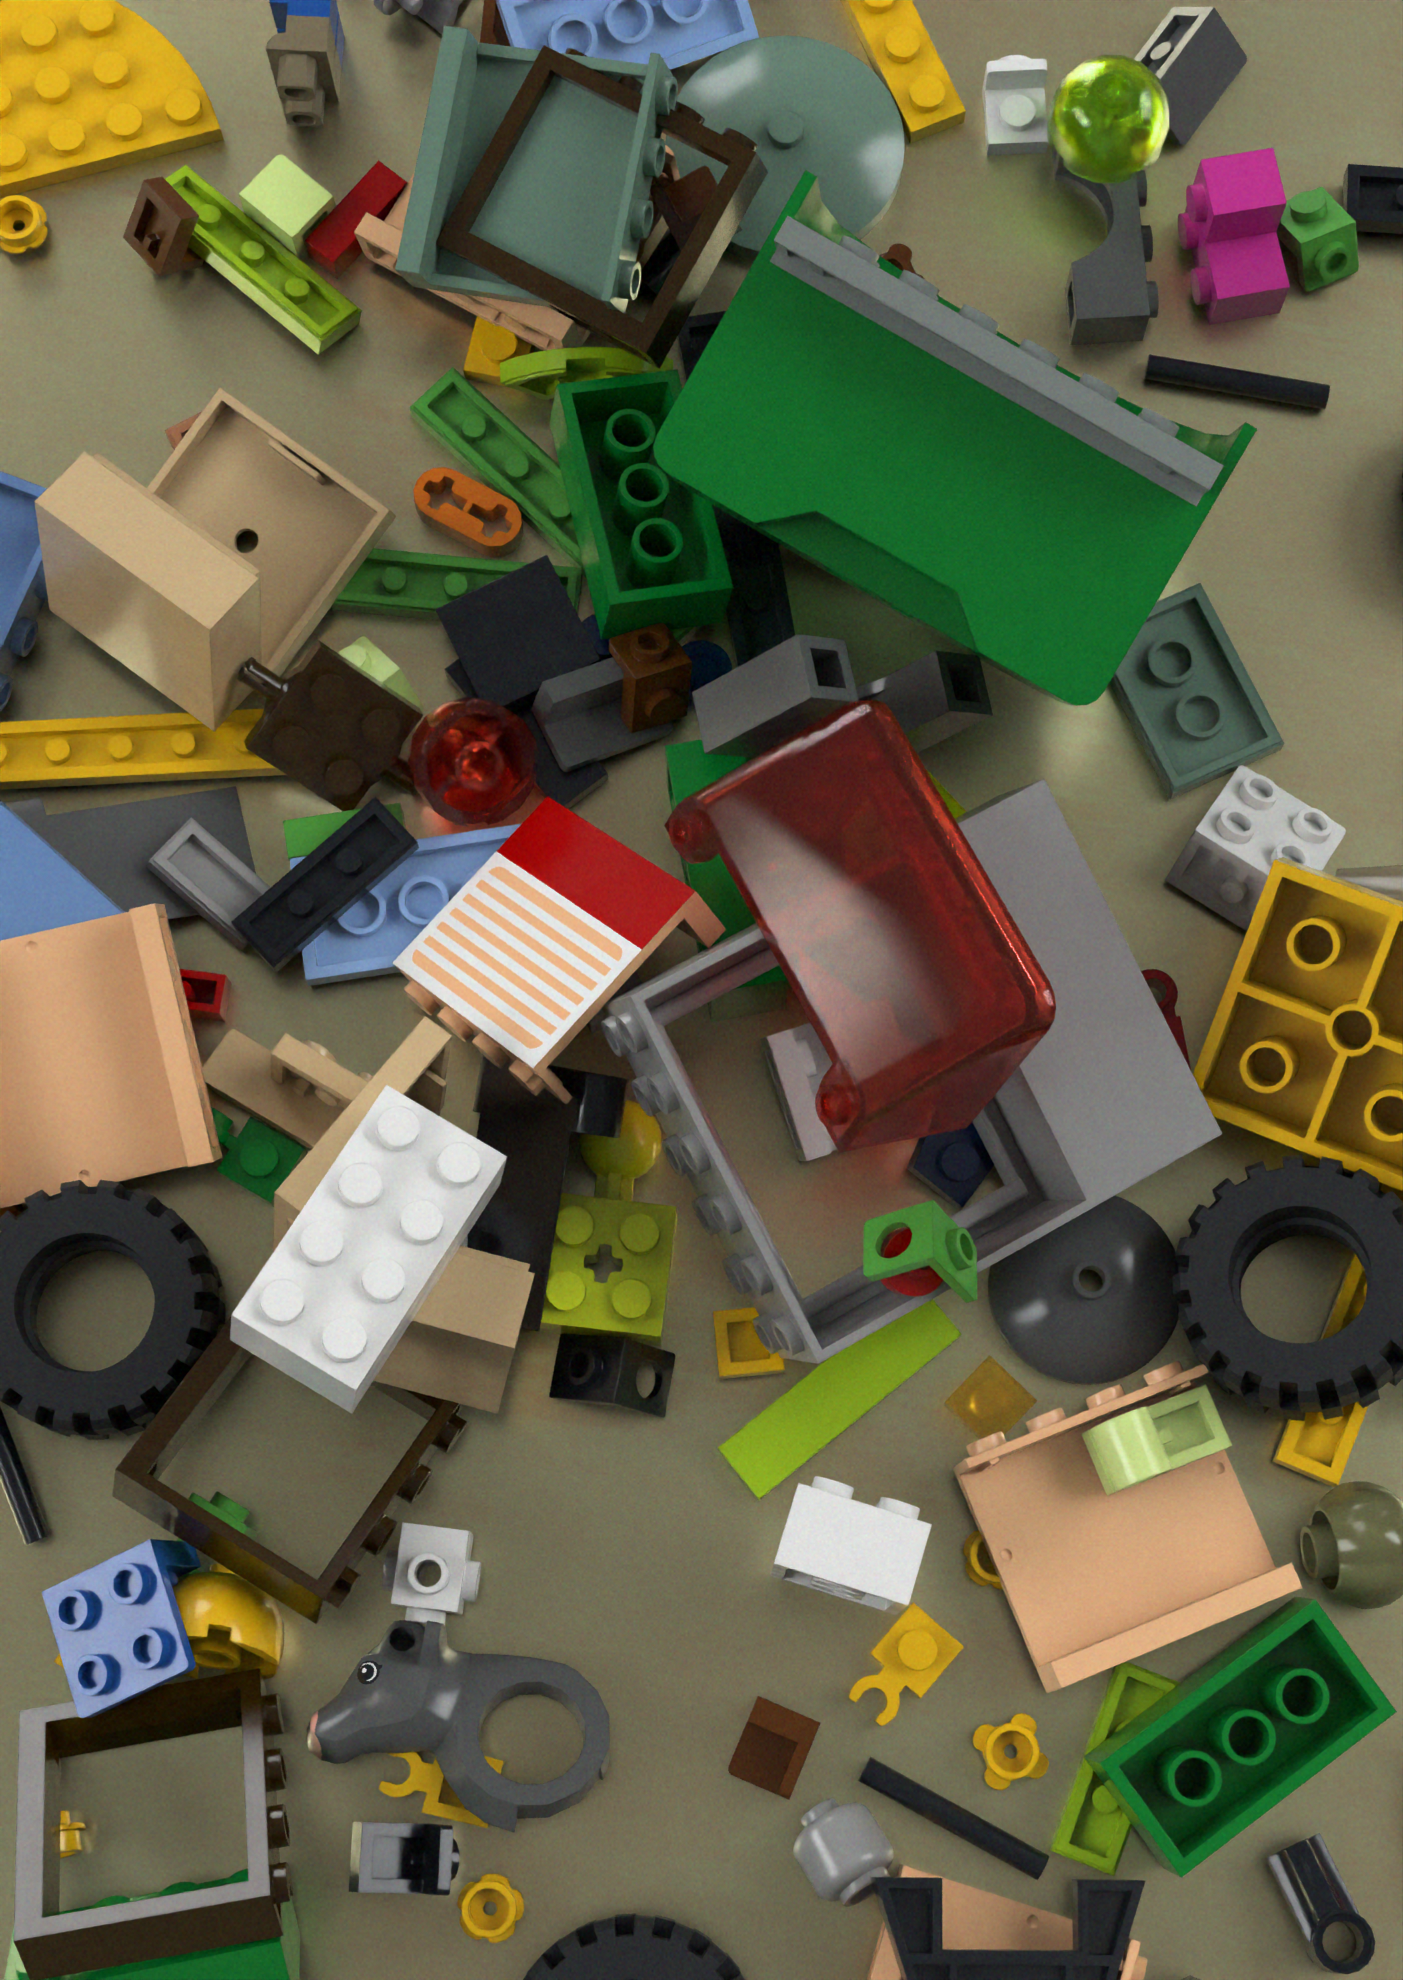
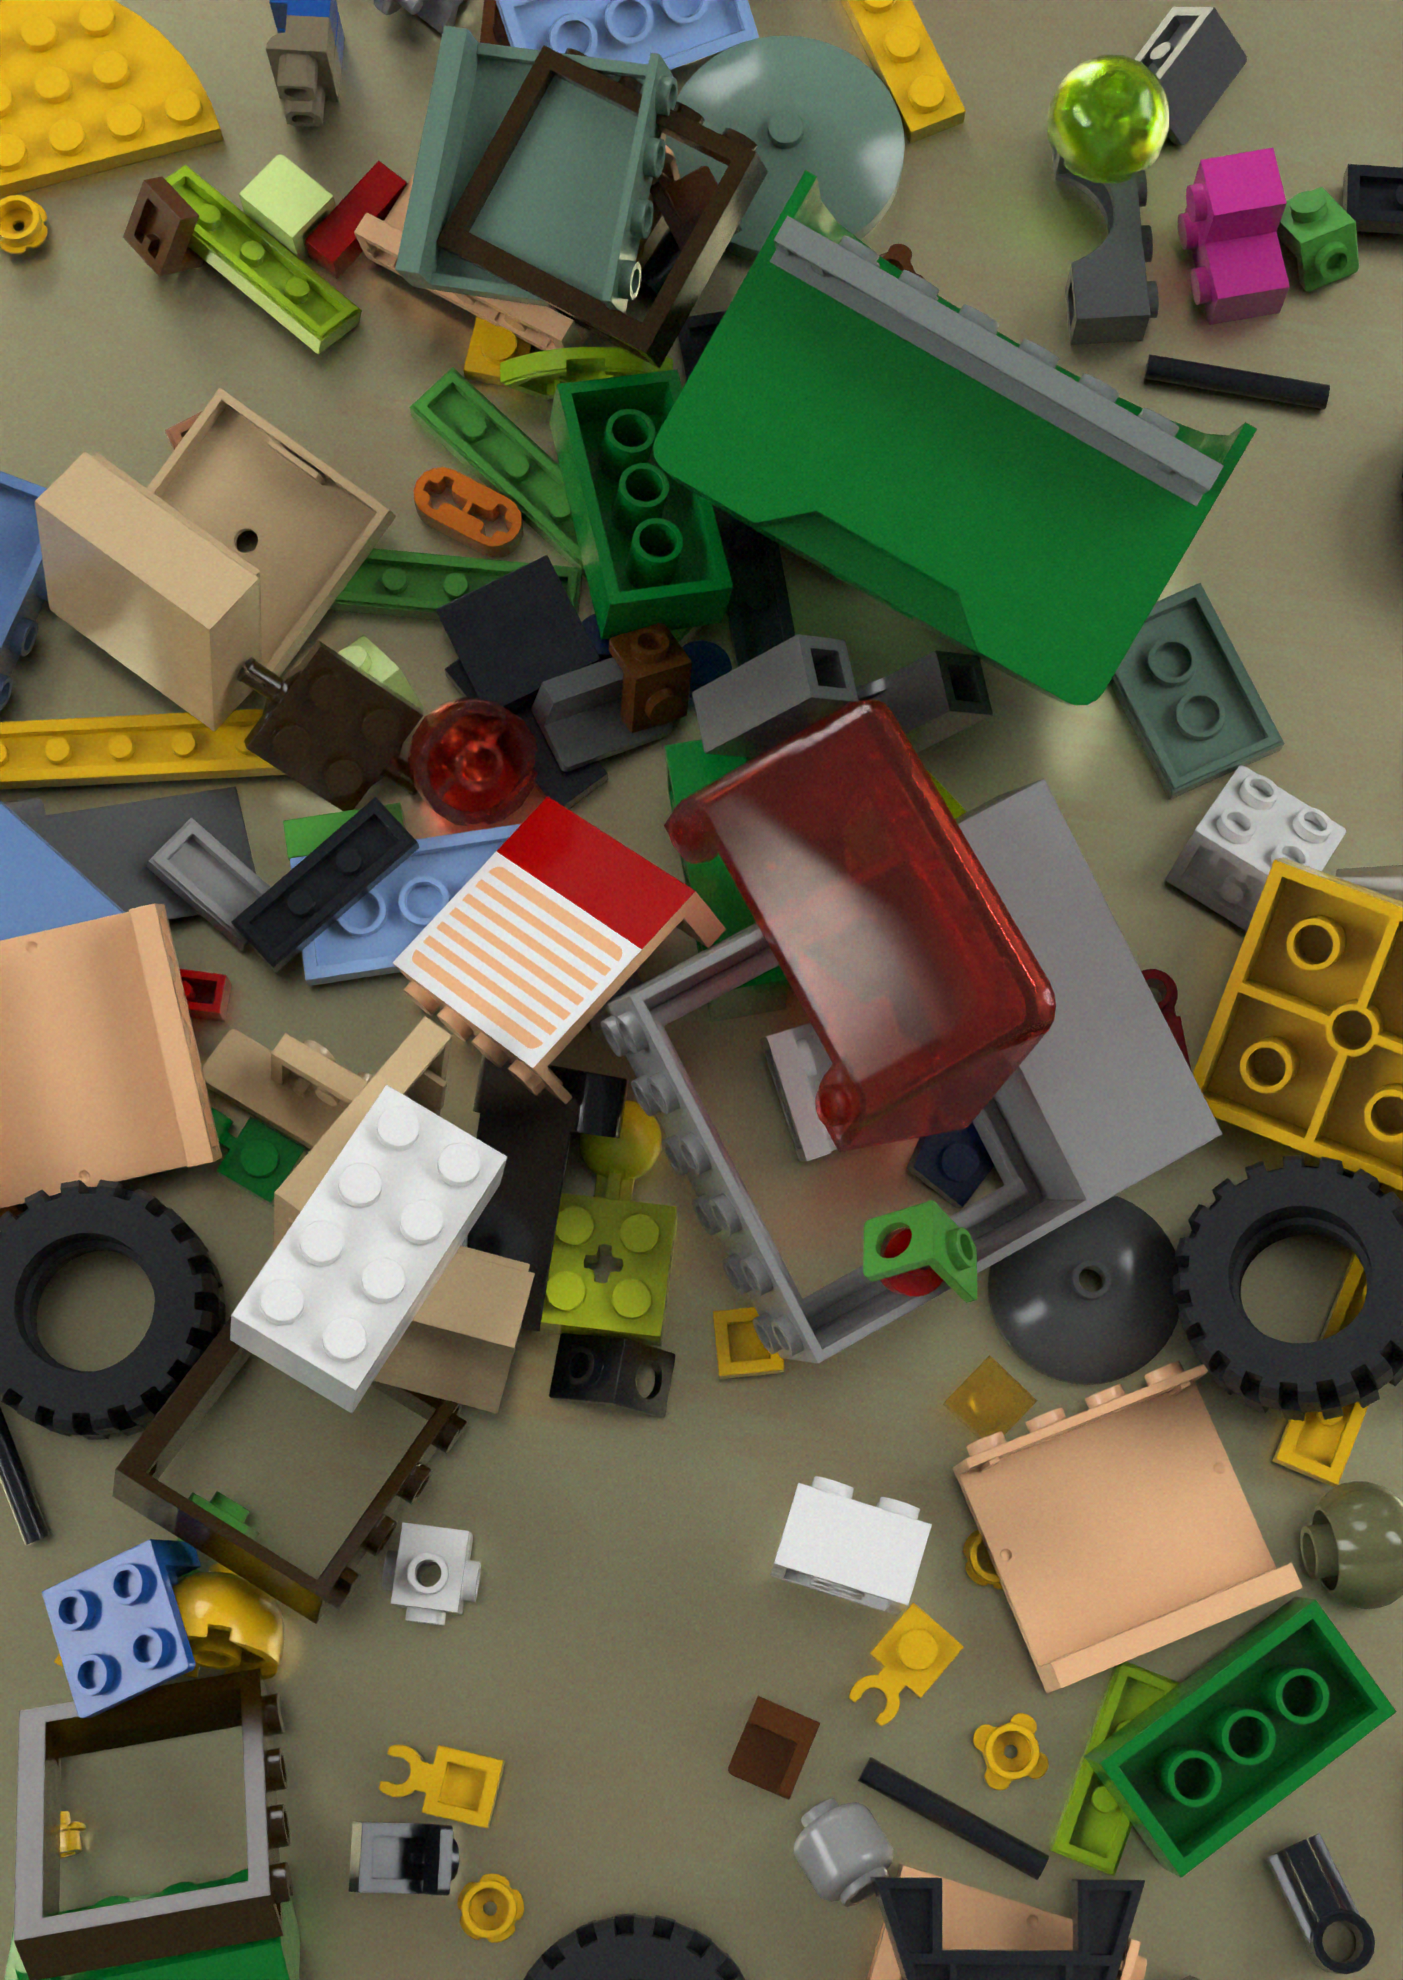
(434, 1699): dark grey animal -> none
(835, 1397): lime tile -> none
(1015, 106): white bracket -> none
(1156, 1439): yellowish green plate -> none

